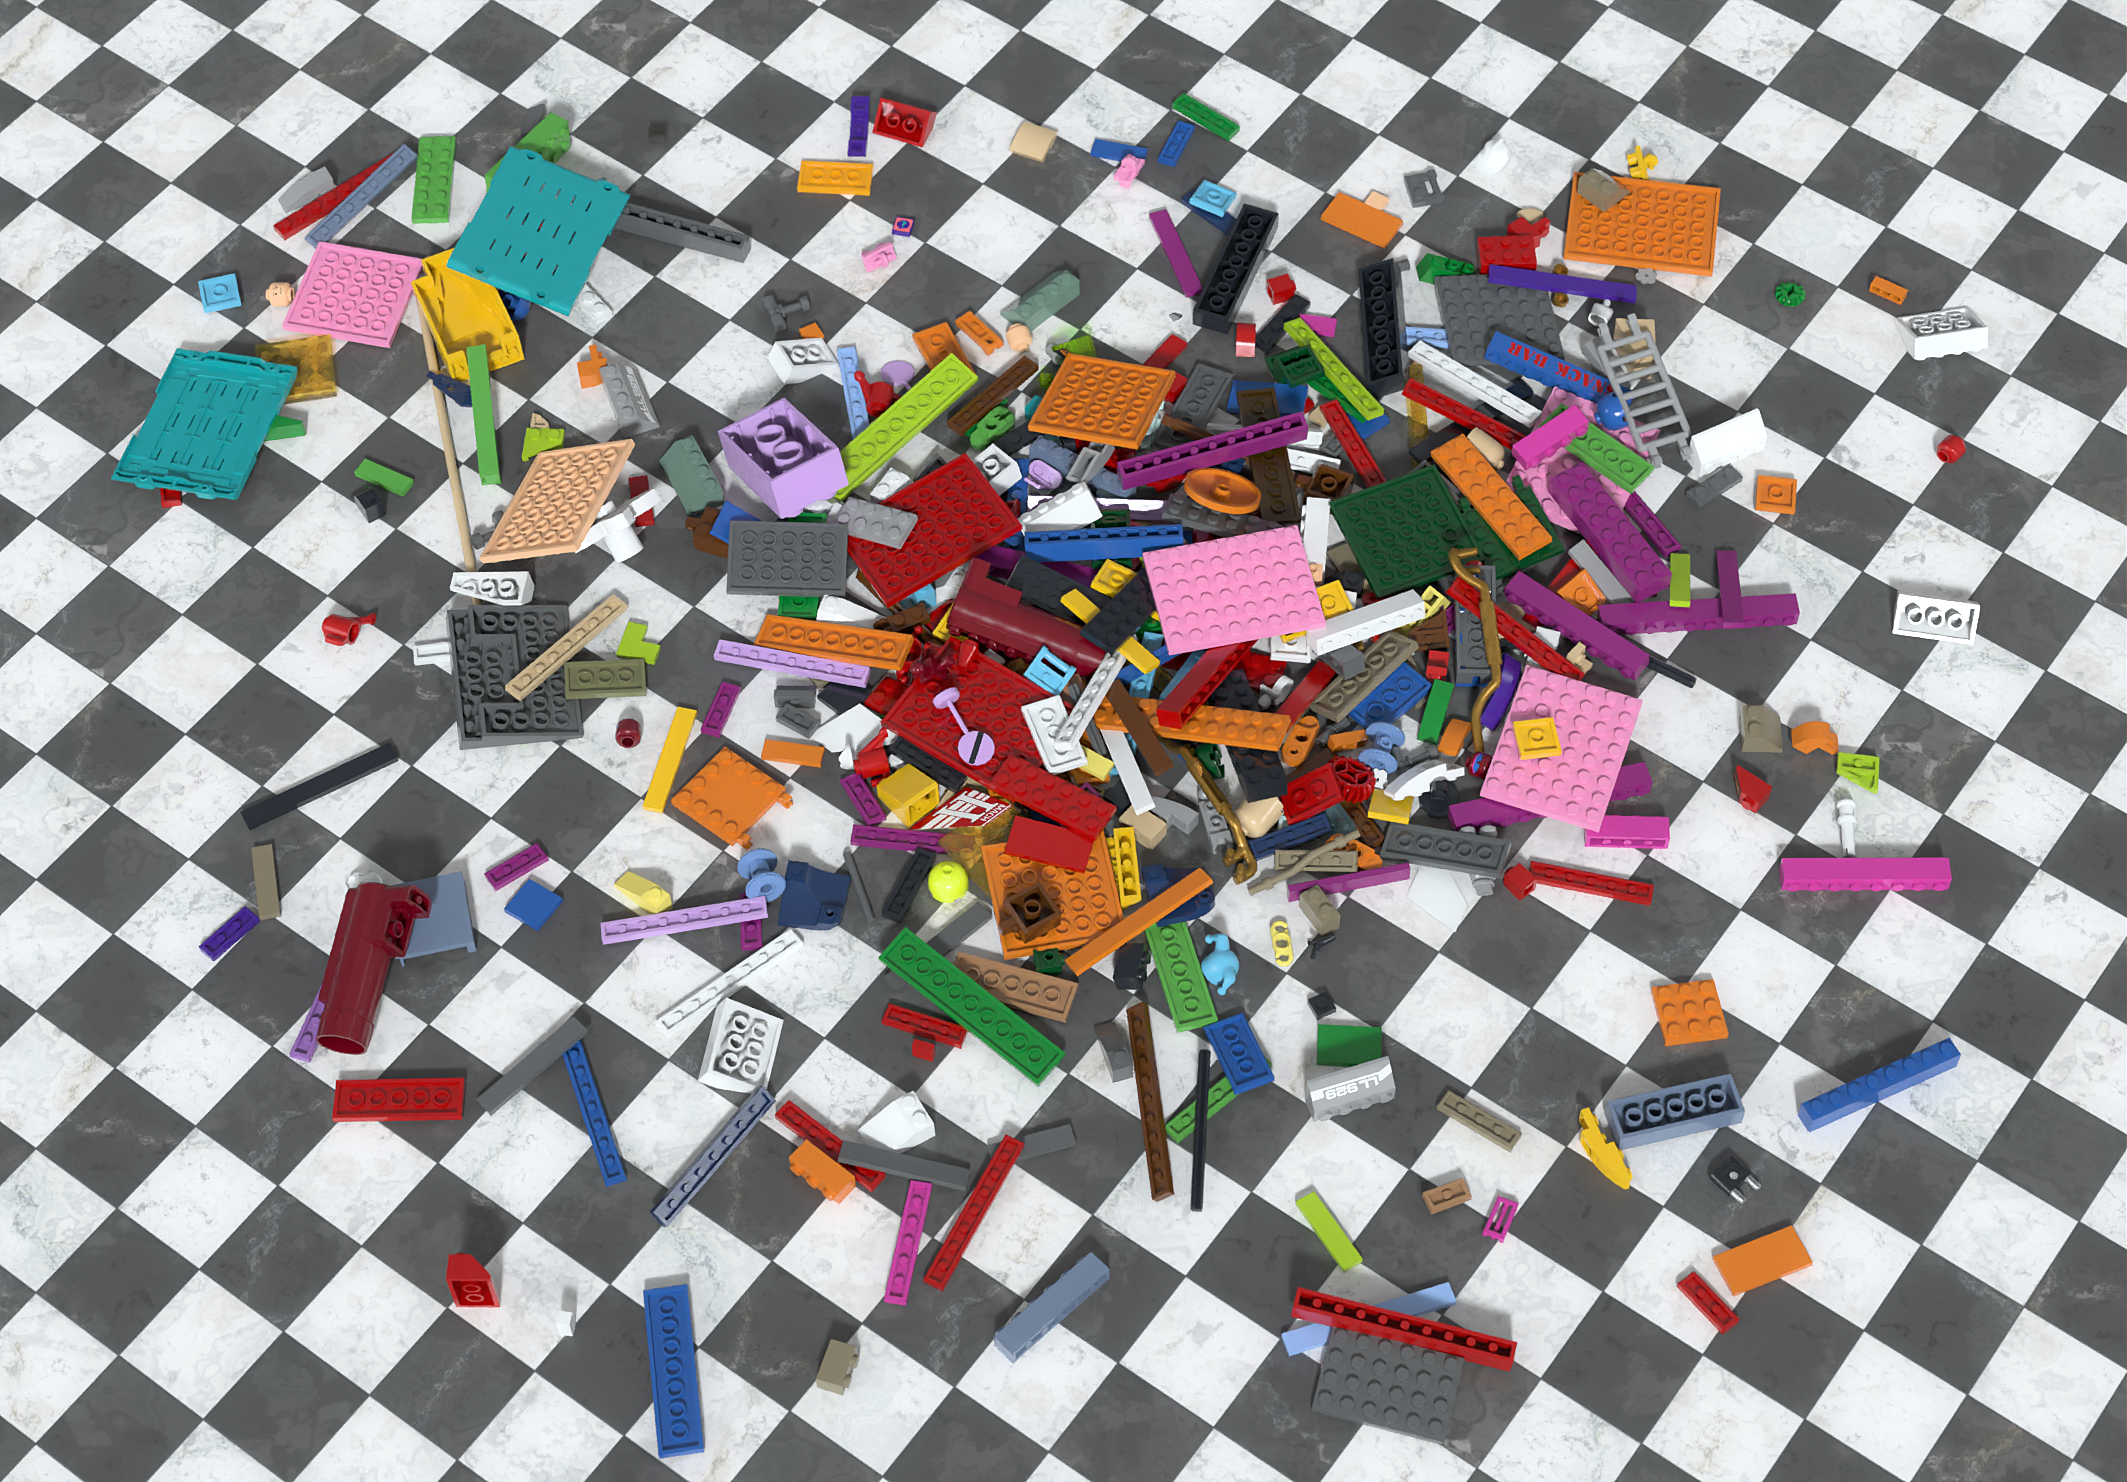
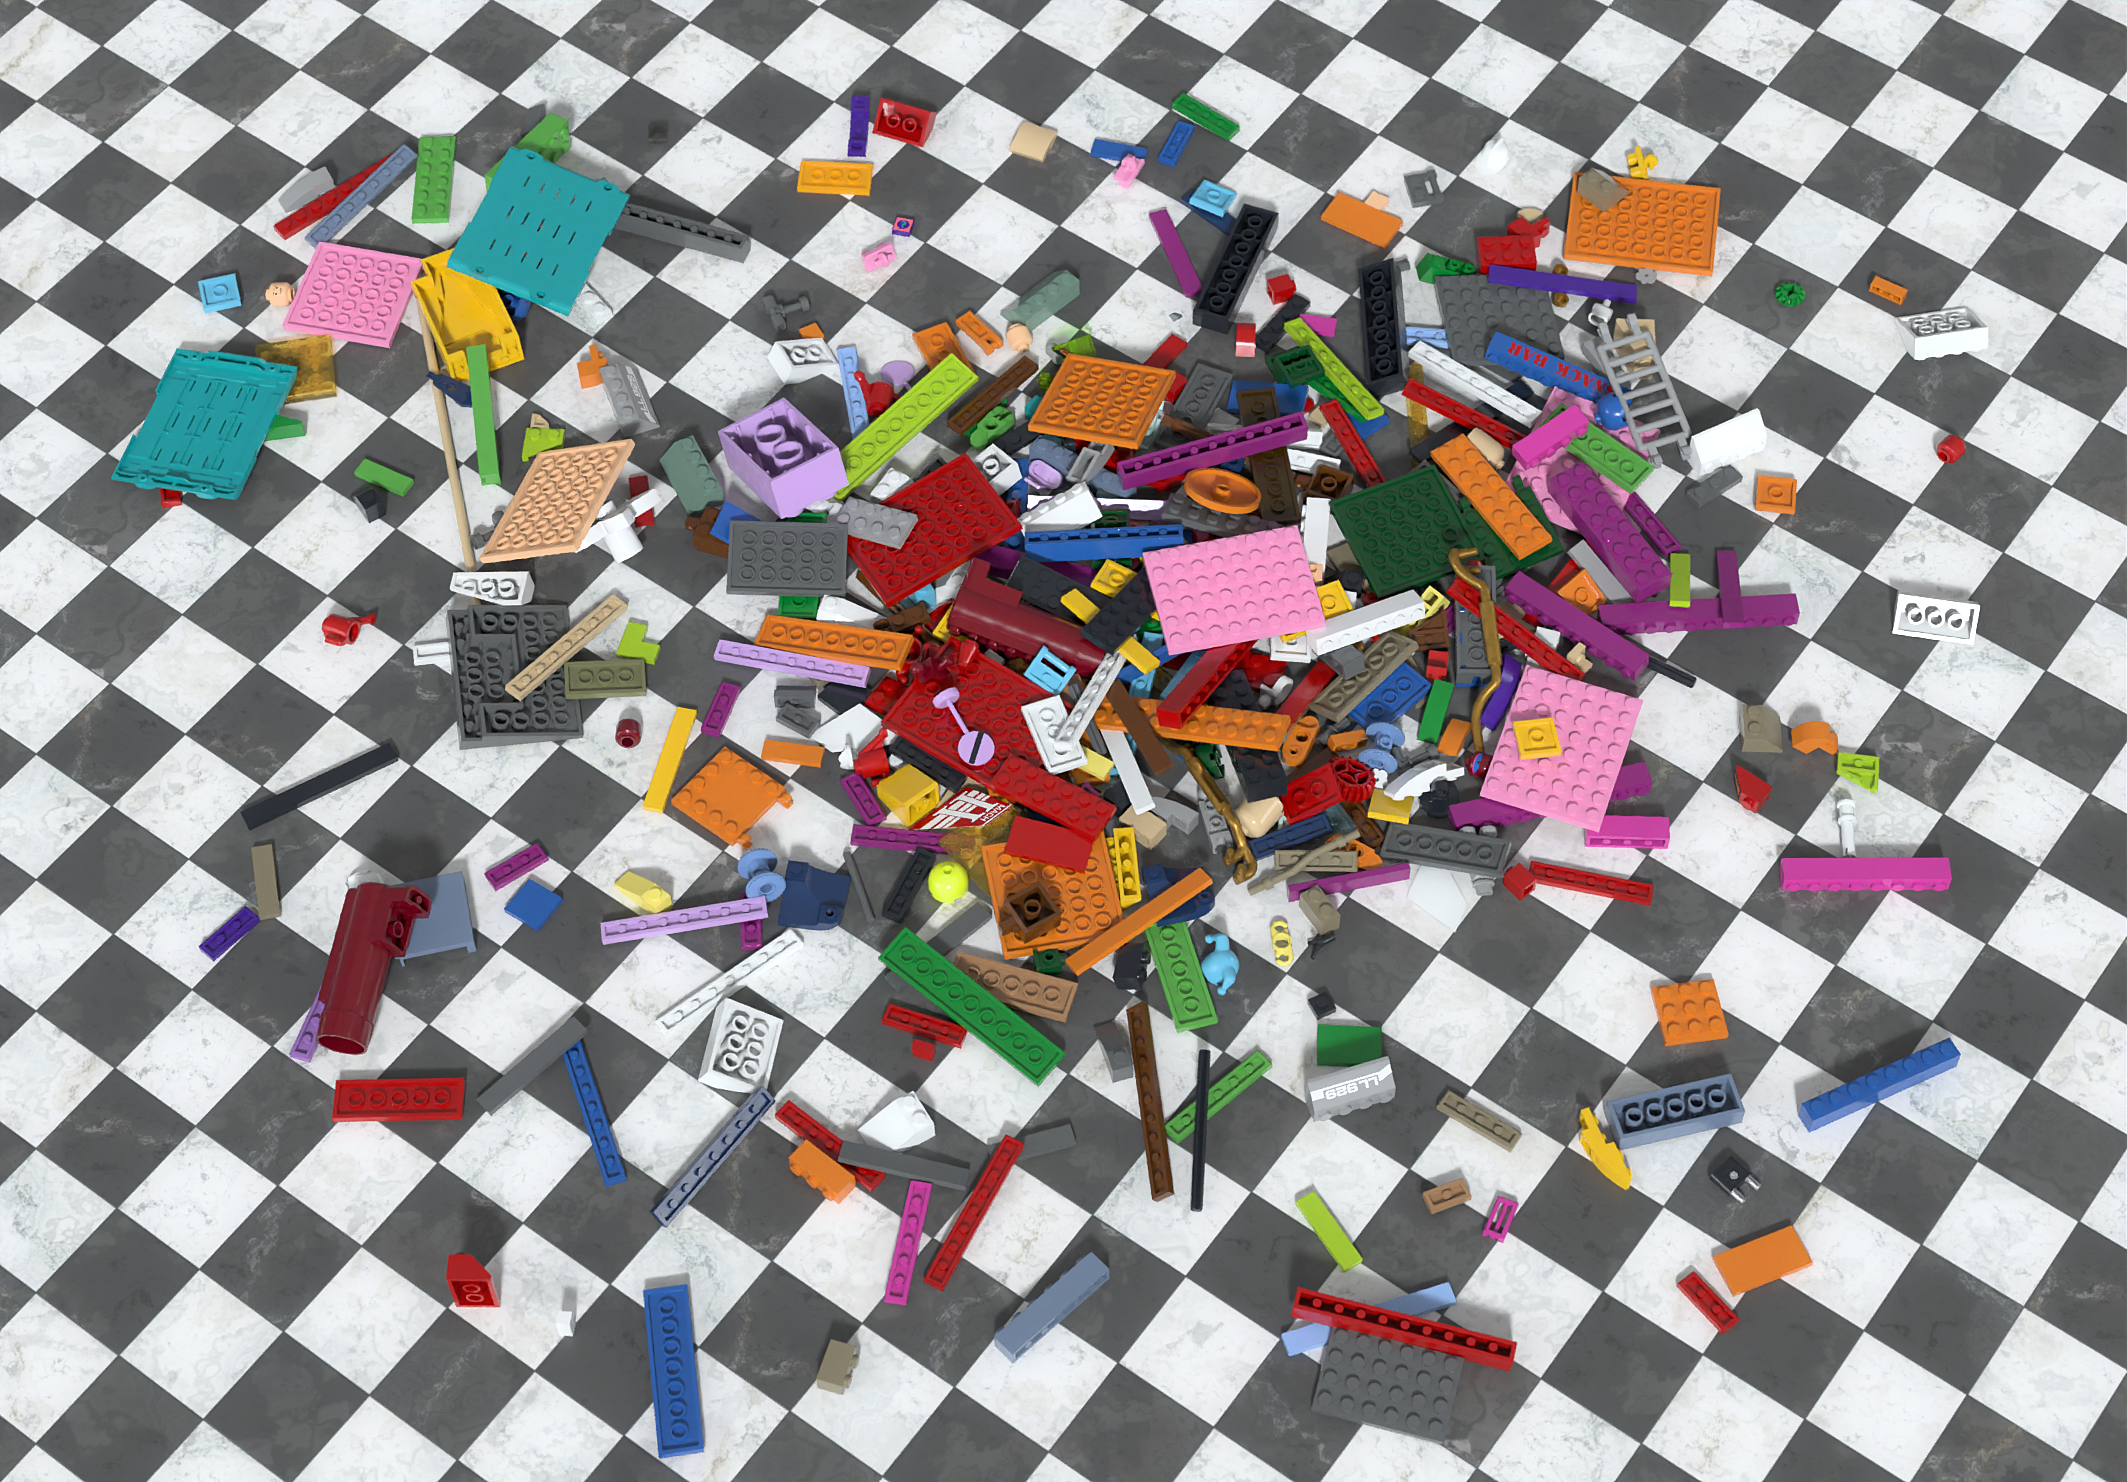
(1238, 1053): blue tile -> none

